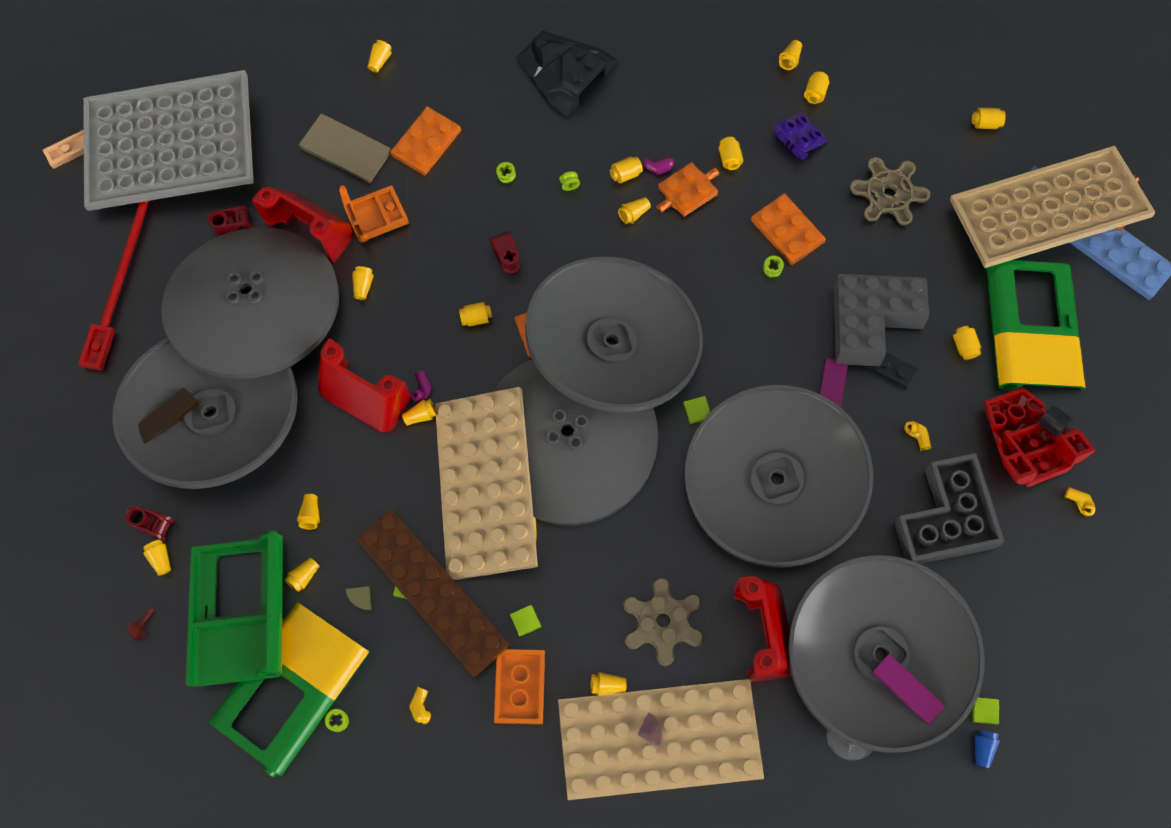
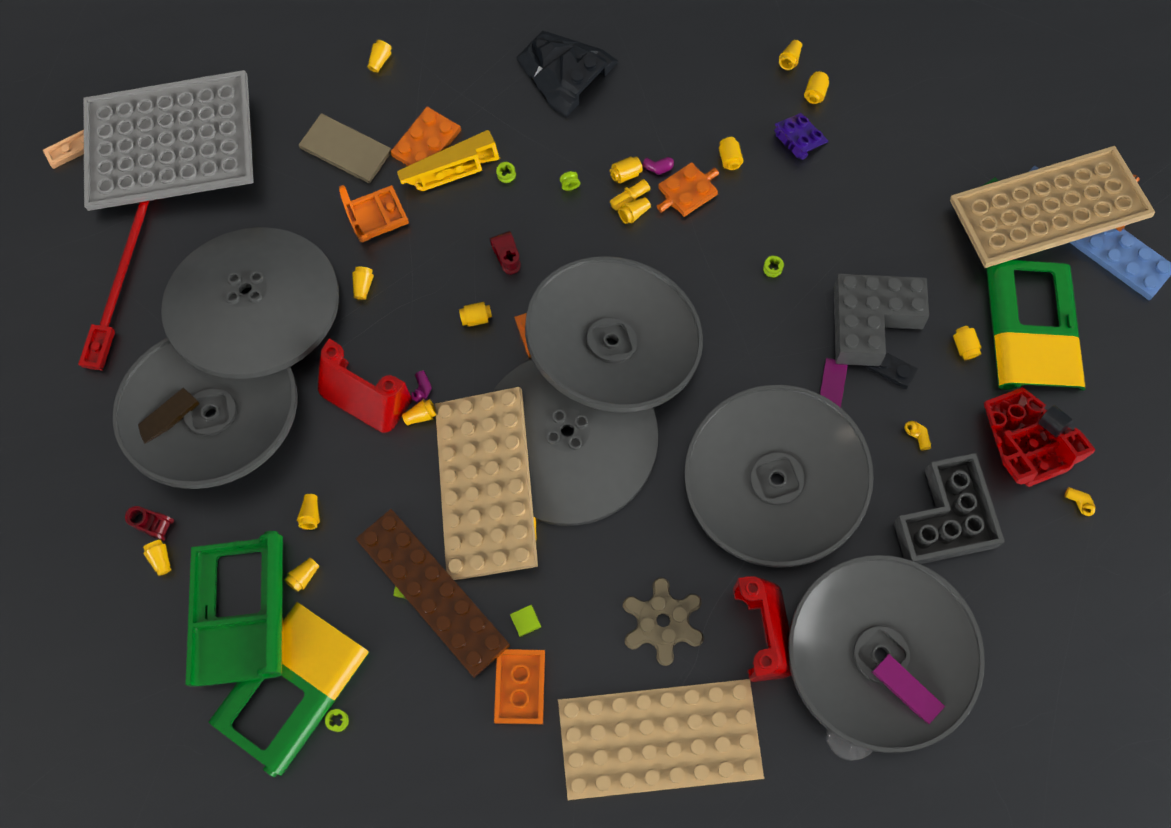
(136, 629): clear red hand -> none
(231, 220): dark red piece -> none
(283, 206): red windscreen -> none
(360, 597): olive tile -> none
(417, 708): yellow arm -> none
(451, 163): none -> yellow wedge
(607, 684): yellow cone -> none
(630, 194): none -> yellow axle
(651, 730): tile -> none
(696, 409): lime tile -> none
(788, 229): orange plate -> none
(899, 182): dark tan plate -> none
(985, 747): blue cone -> none
(986, 711): lime tile -> none
(988, 118): yellow brick -> none

